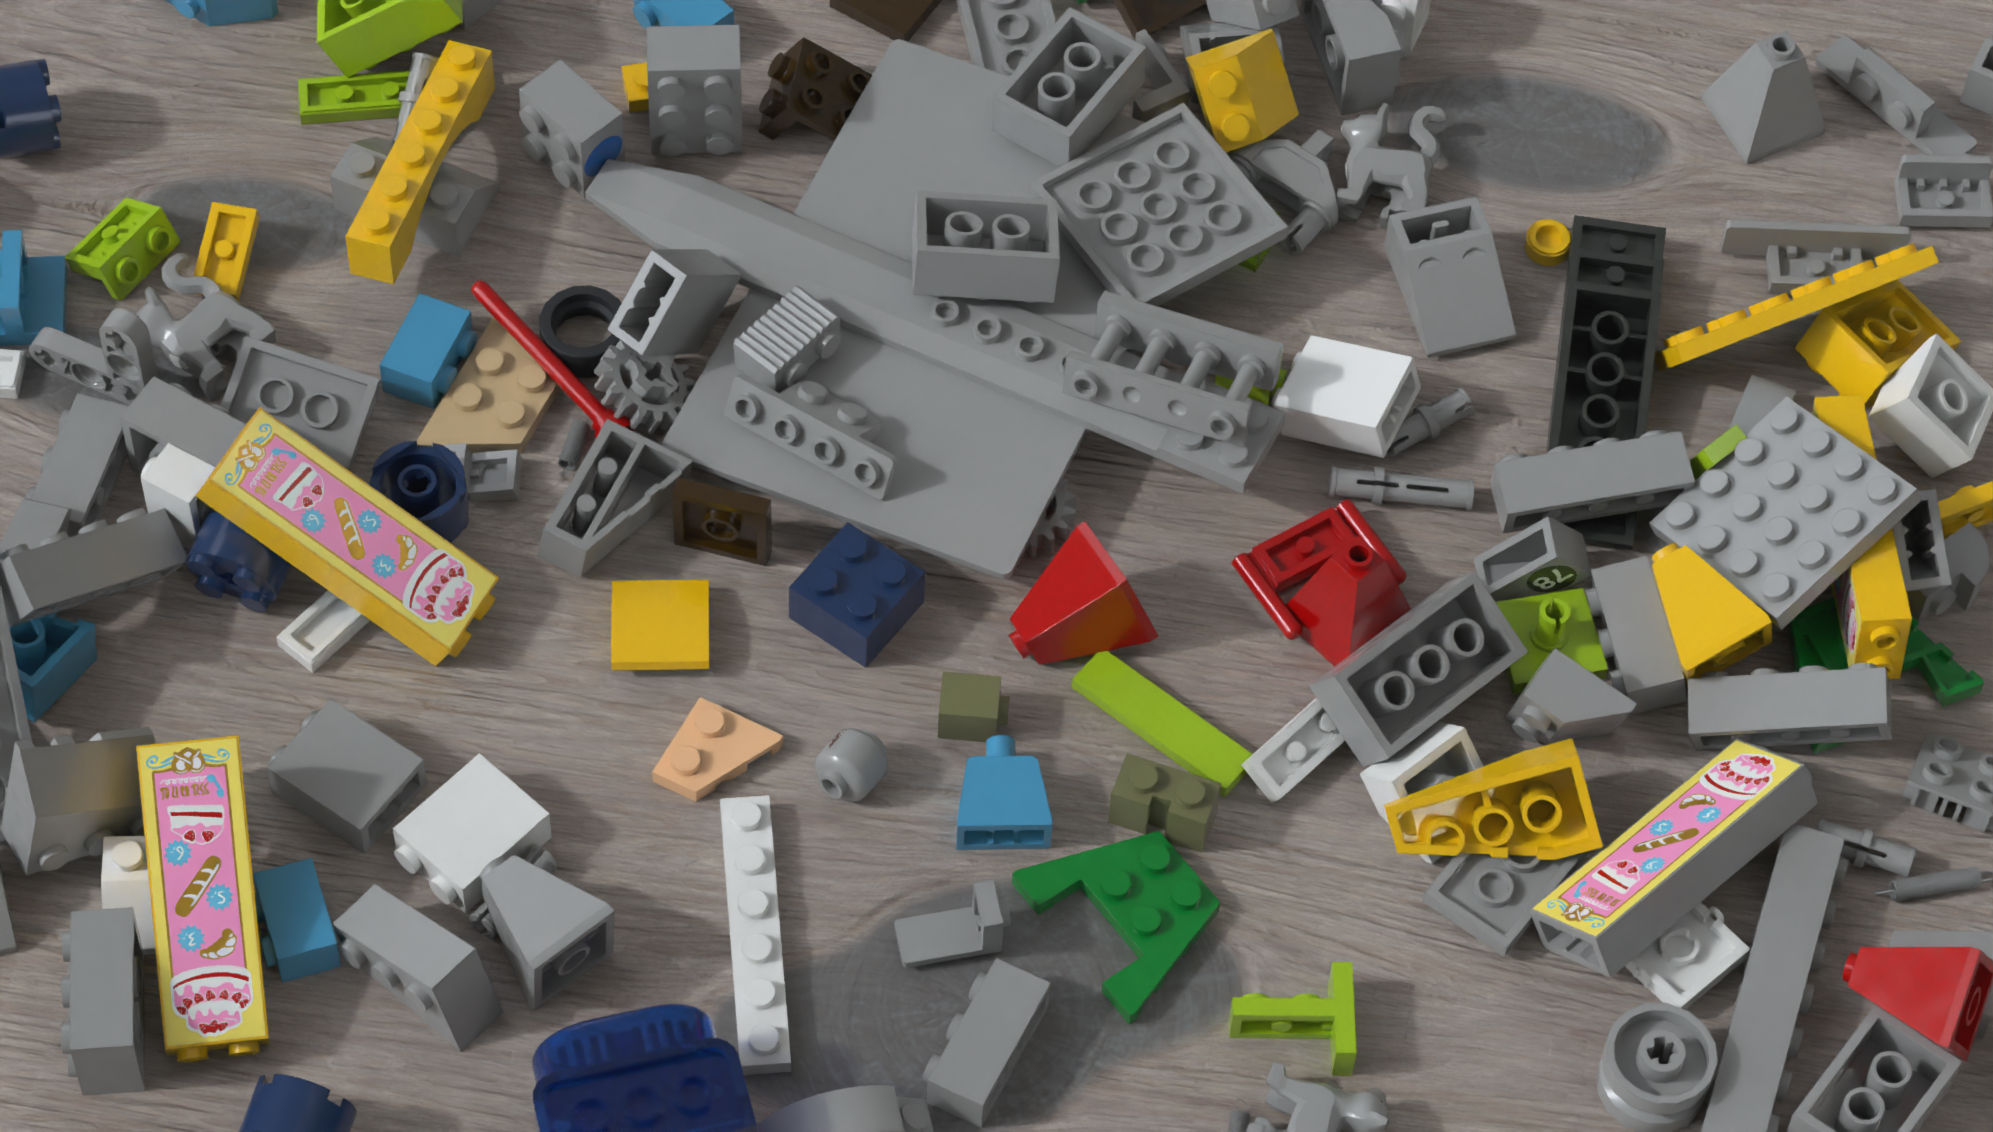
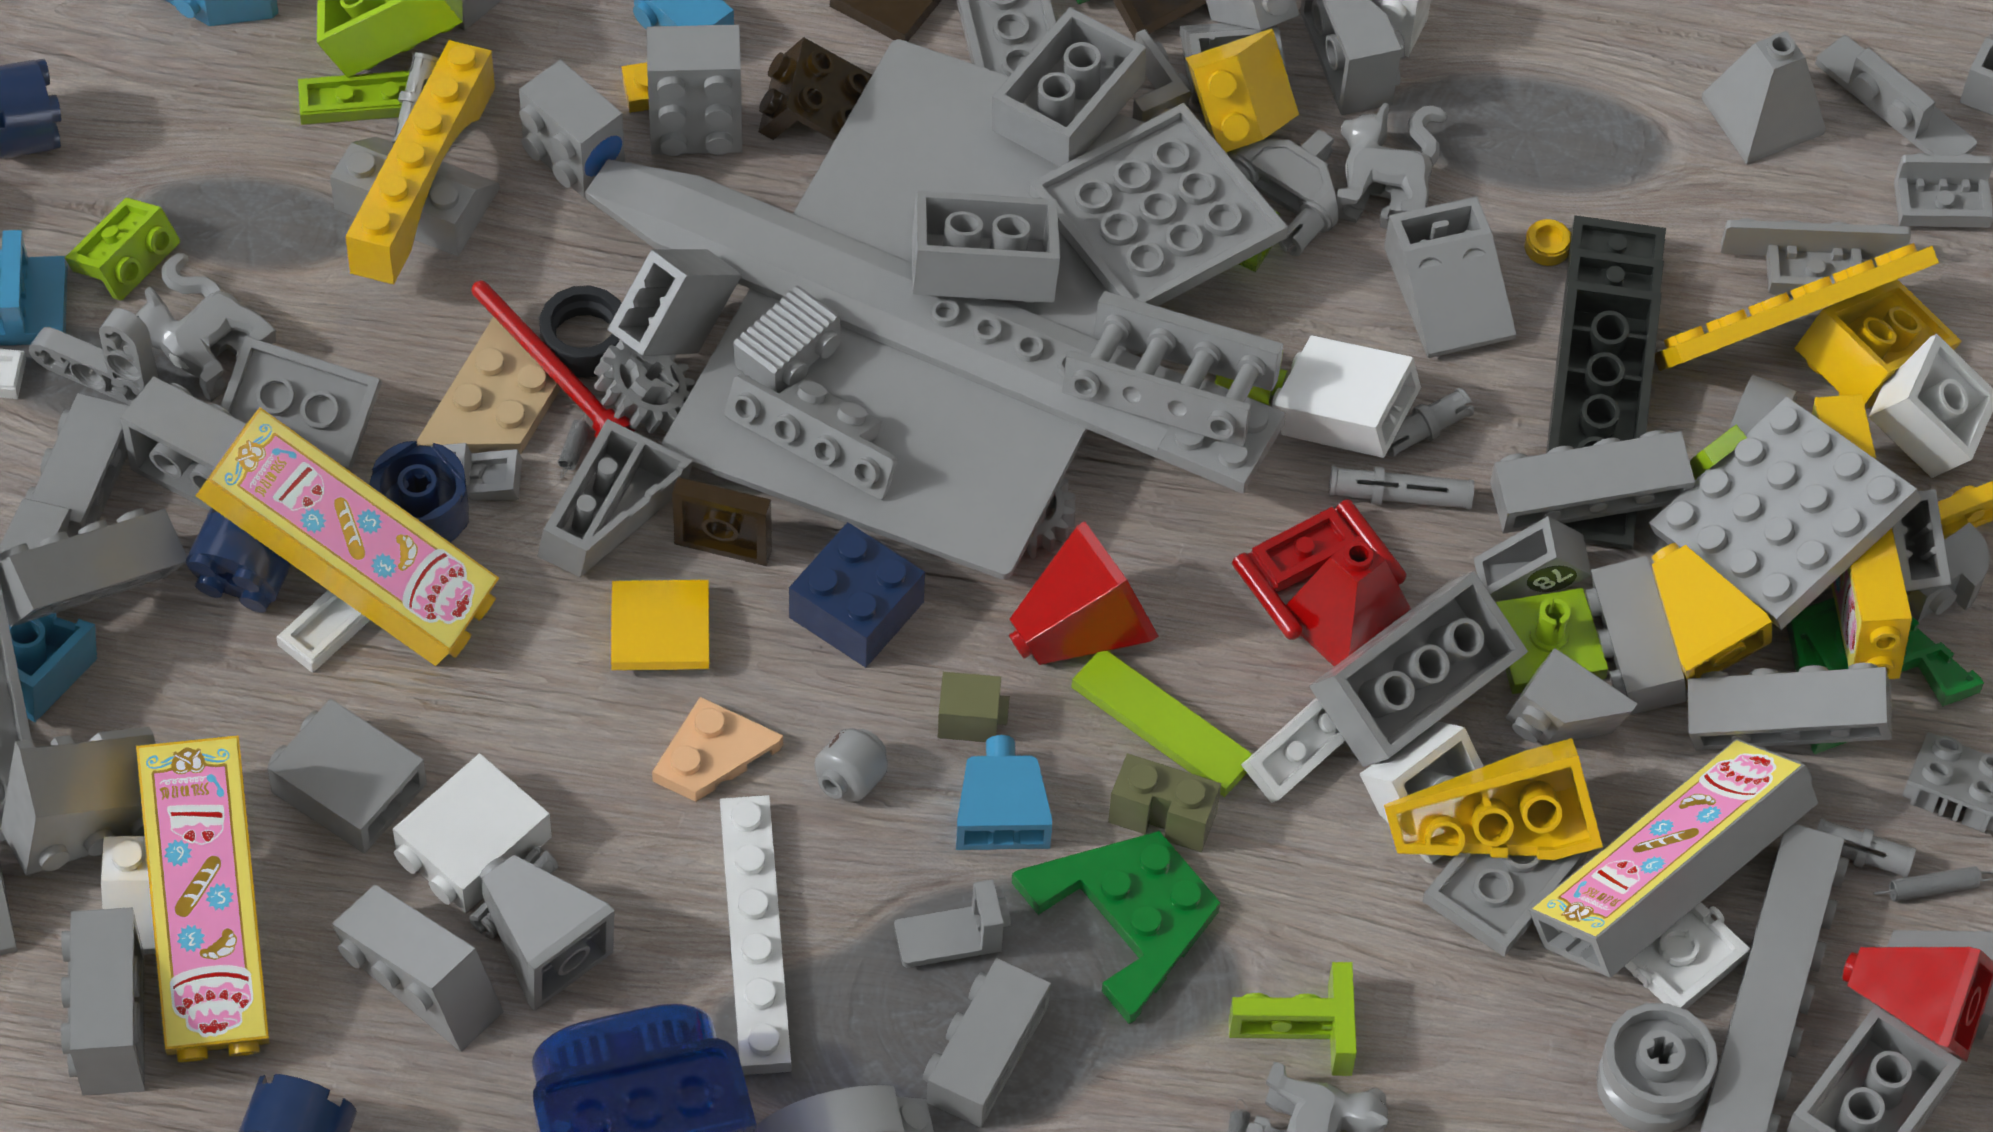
(172, 484): white brick -> none
(227, 246): yellow plate -> none
(296, 921): dark azure brick -> none
(427, 351): dark azure brick -> none

